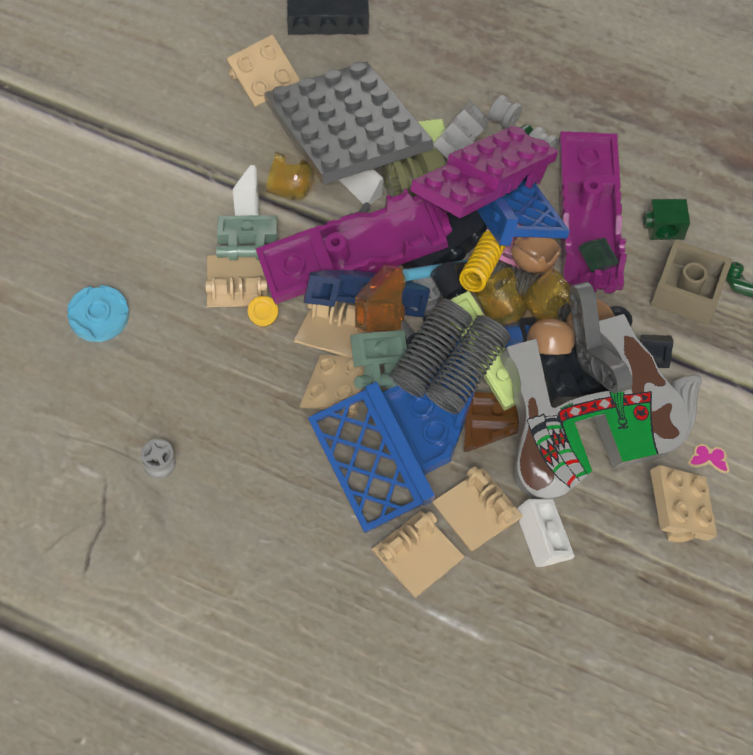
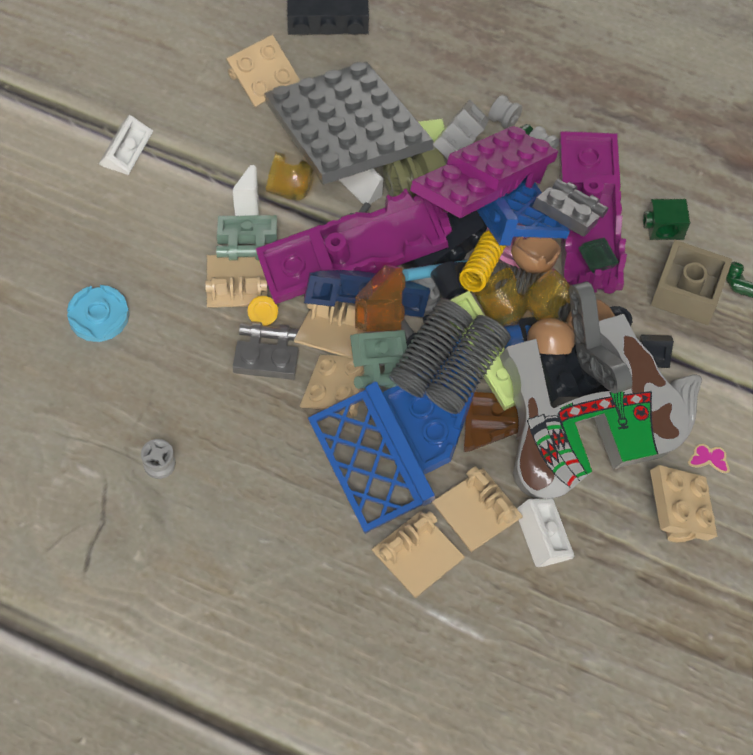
(126, 146): none -> white slope
(266, 359): none -> flat silver plate
(570, 207): none -> flat silver plate

